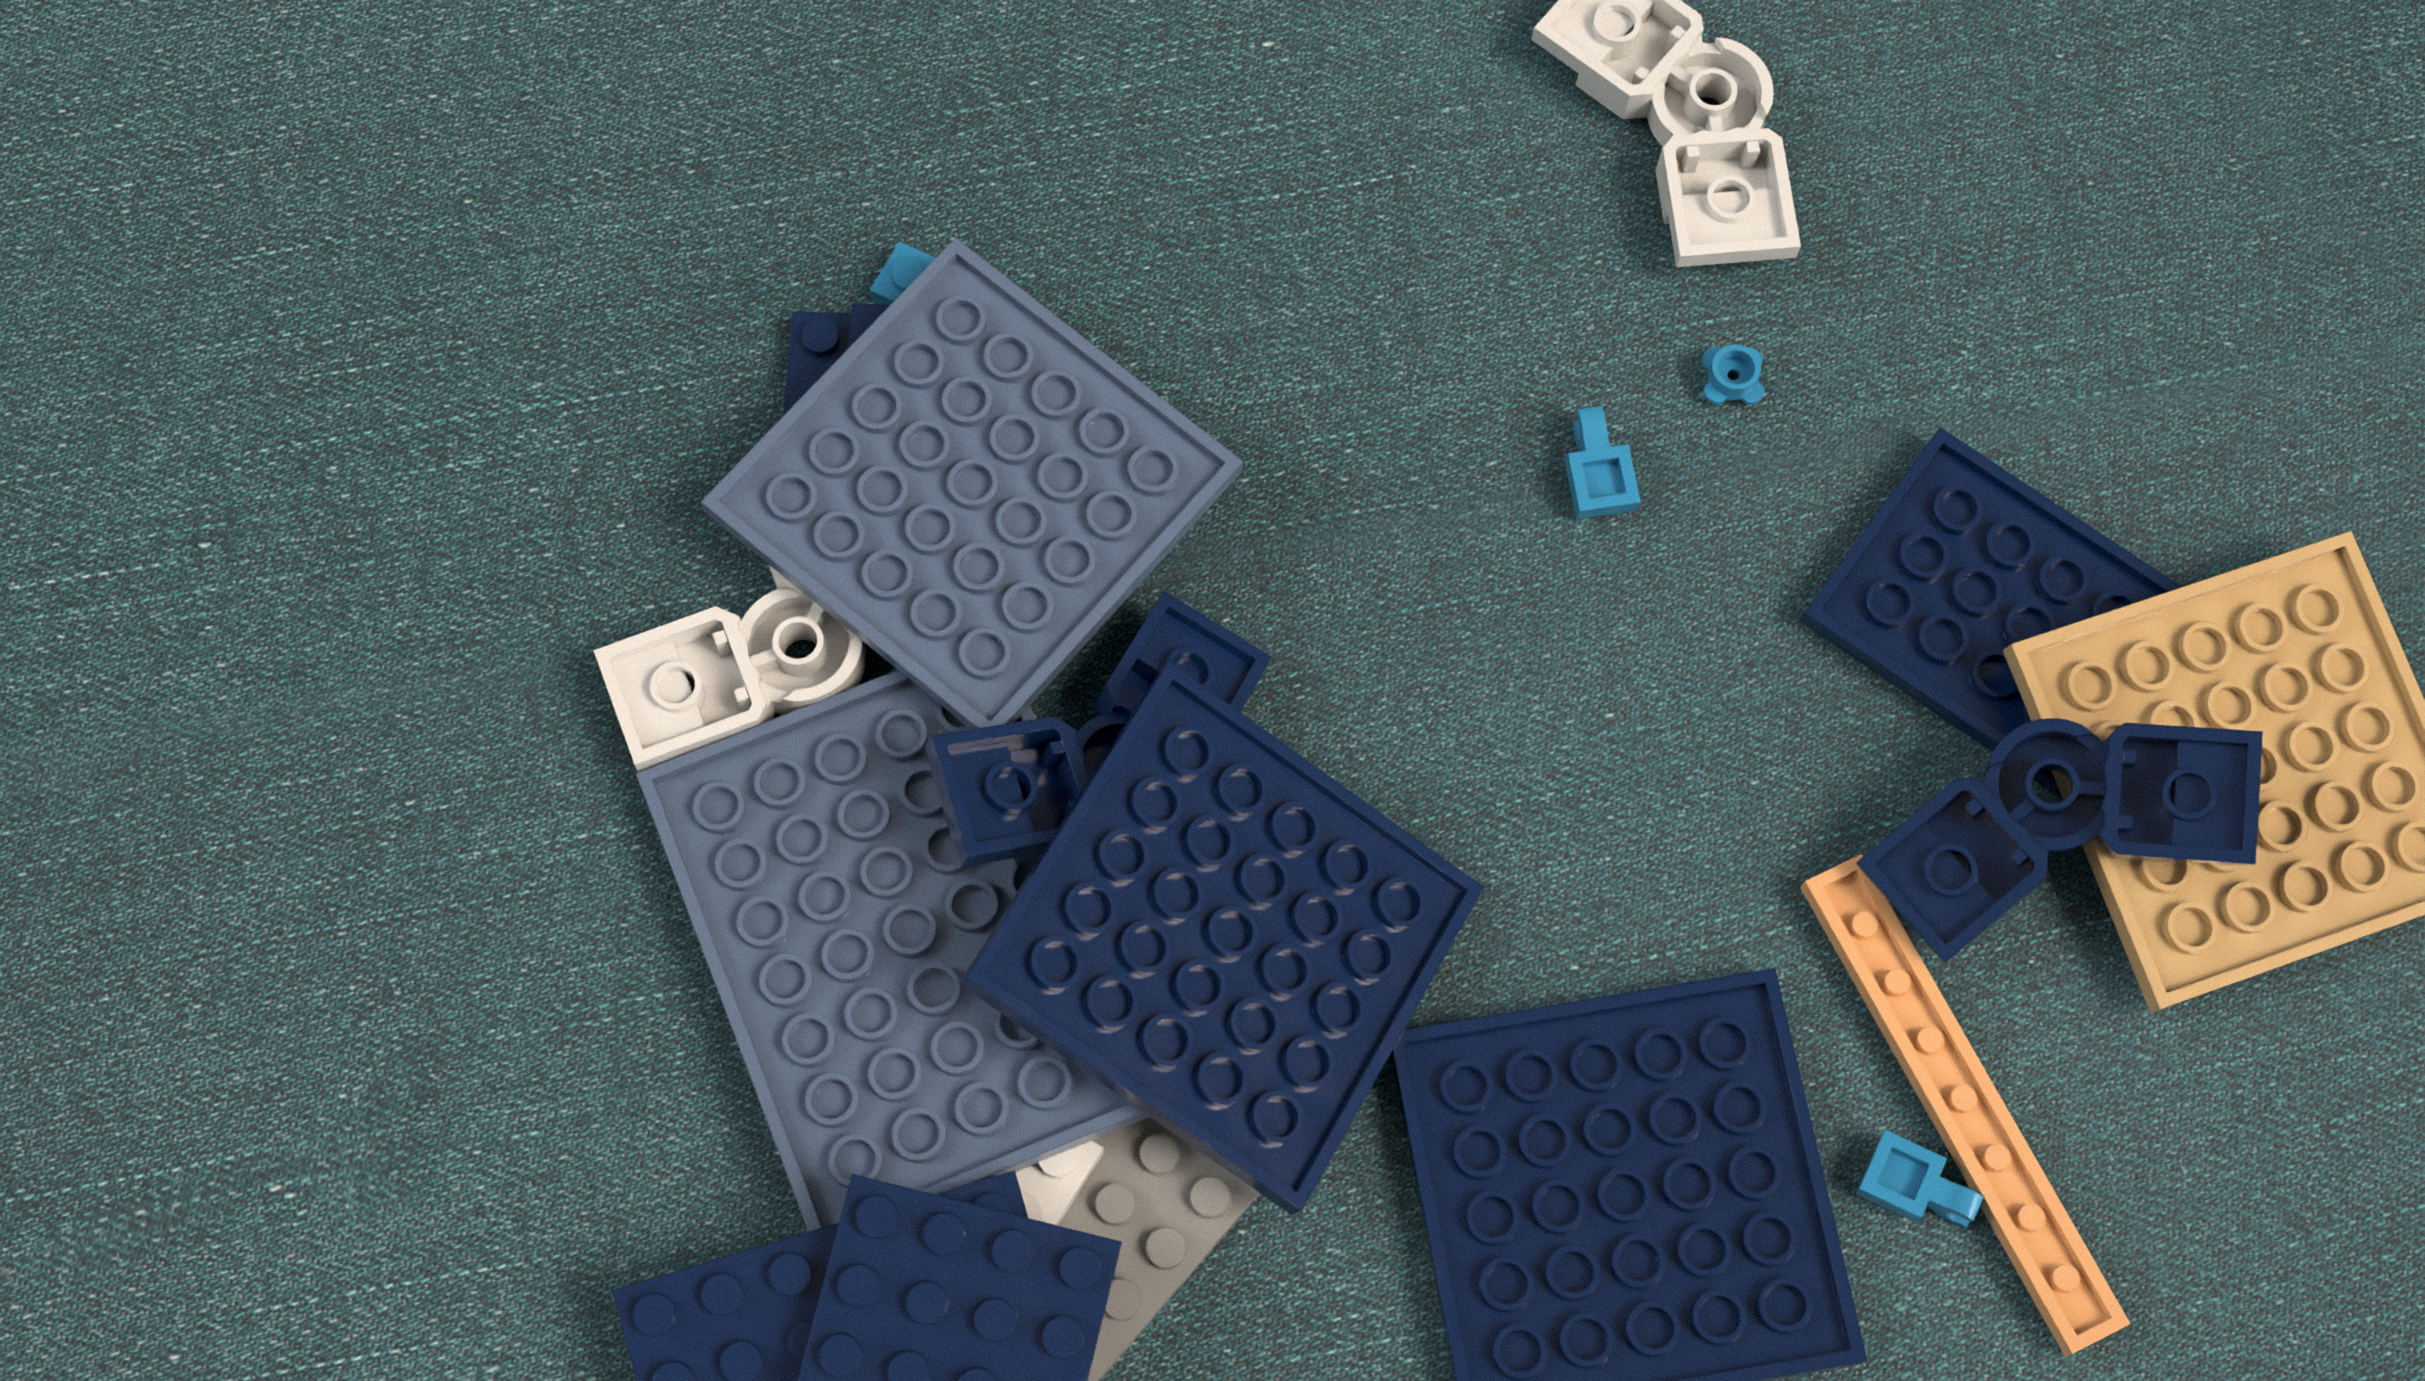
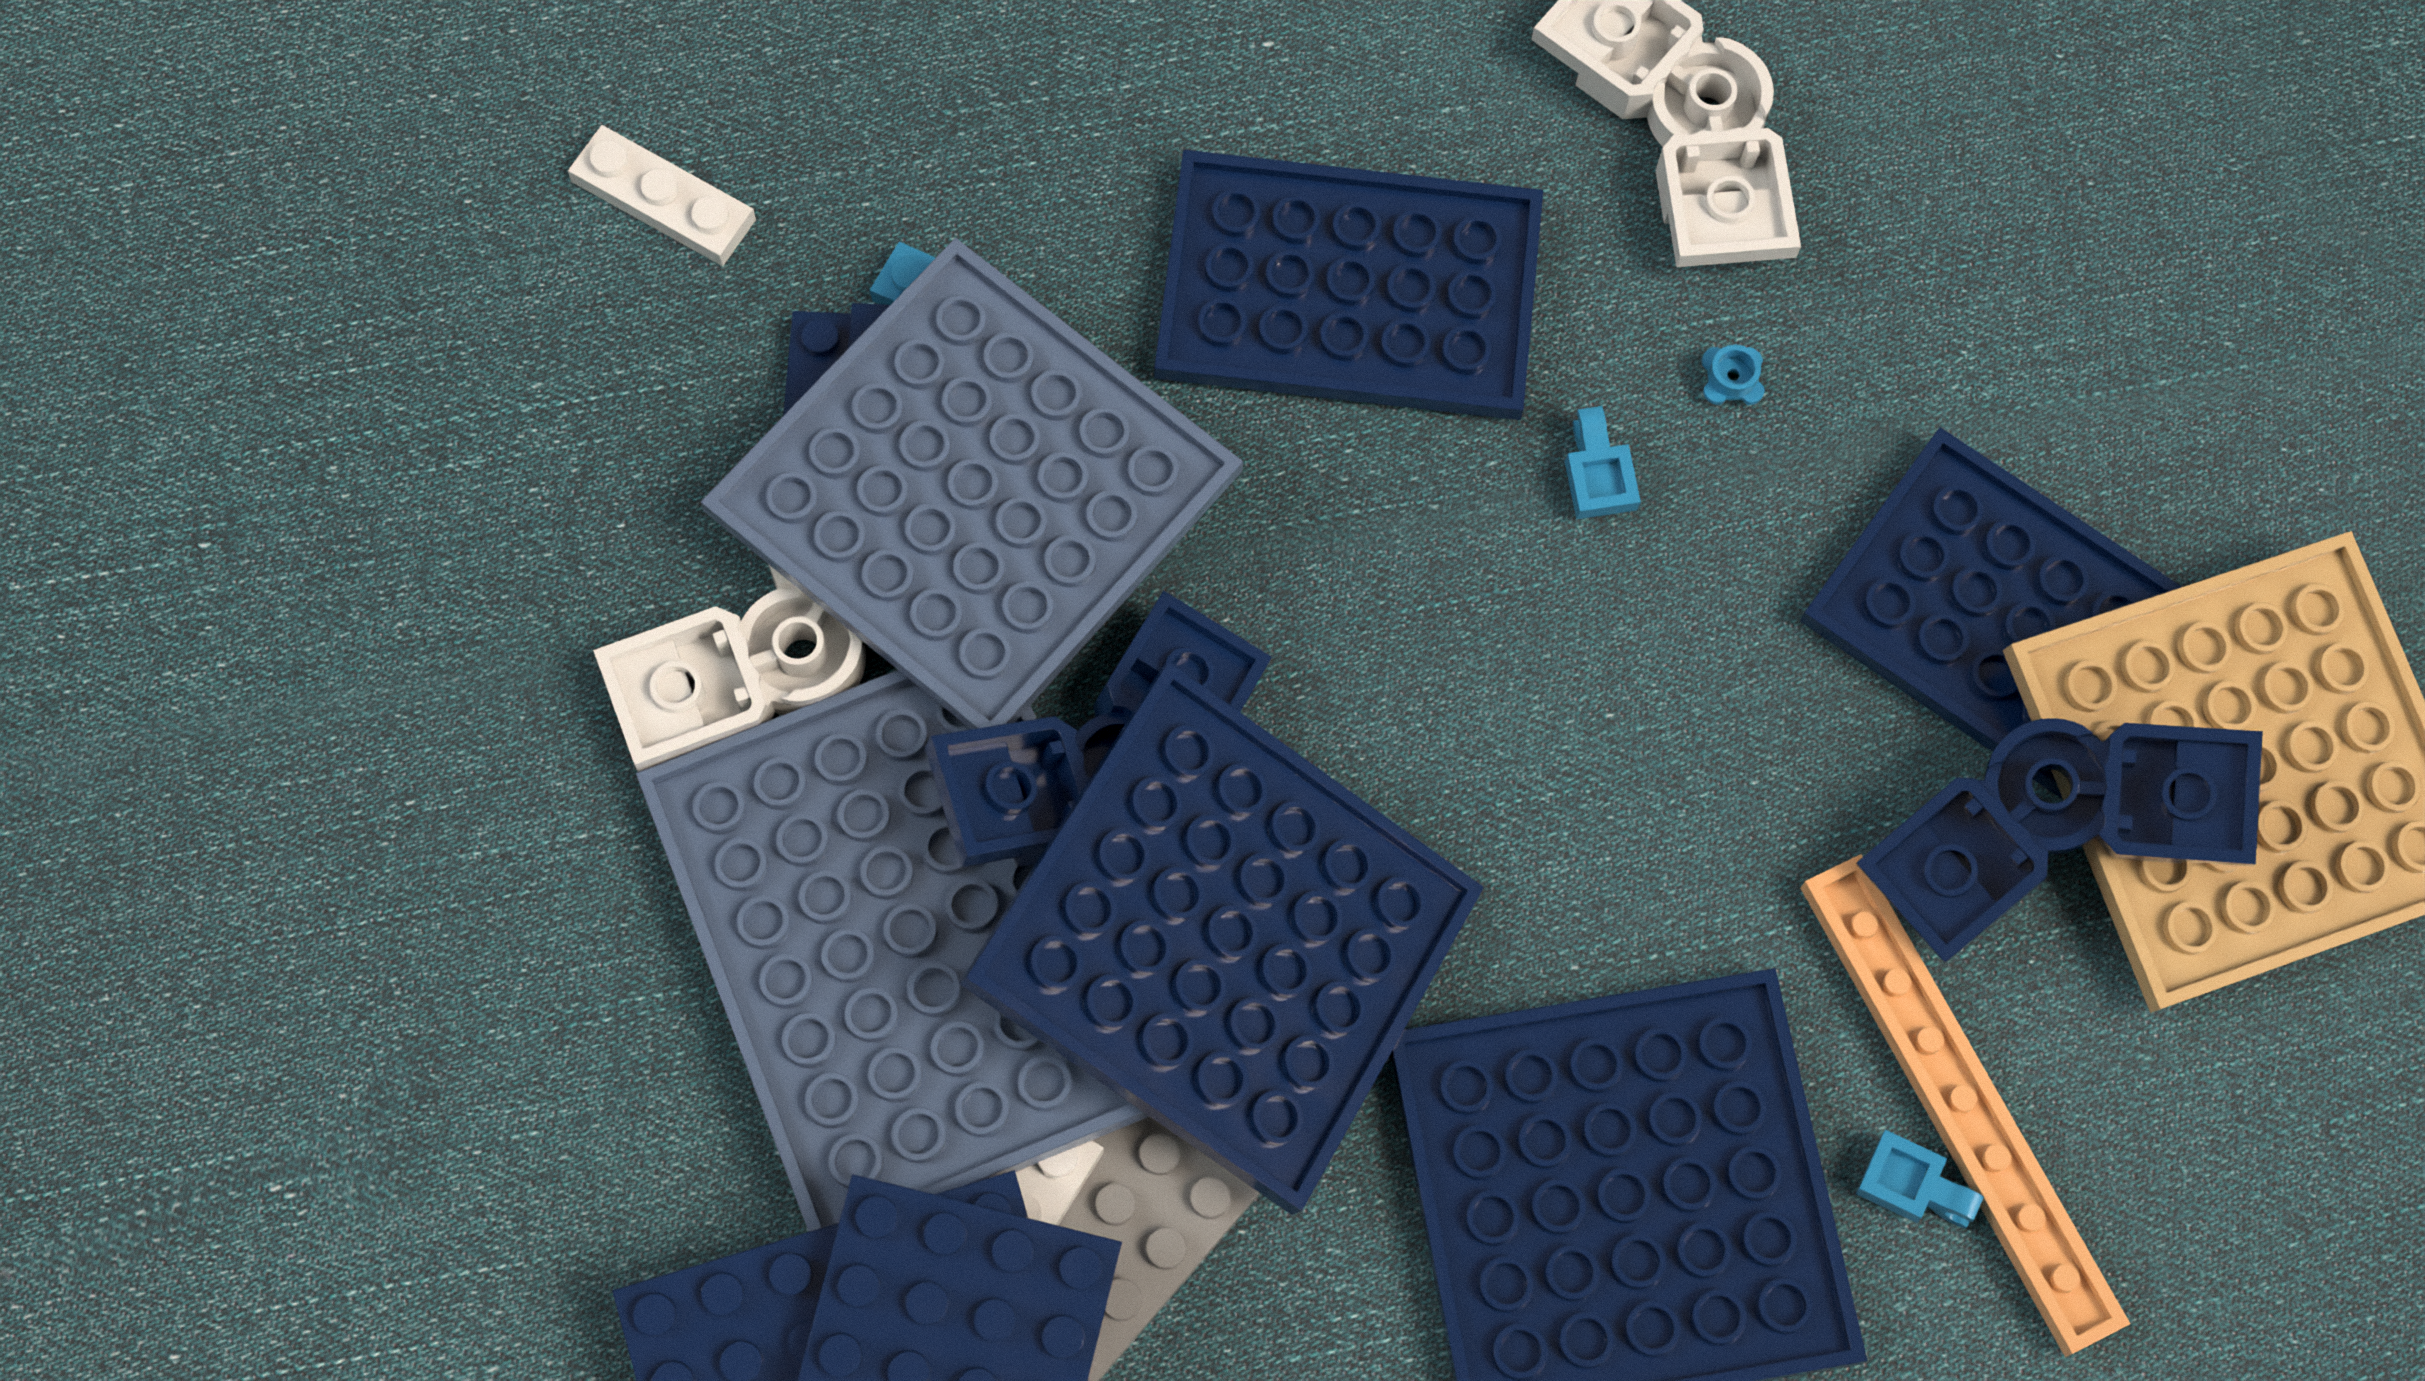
(662, 195): none -> white plate
(1350, 285): none -> dark blue plate

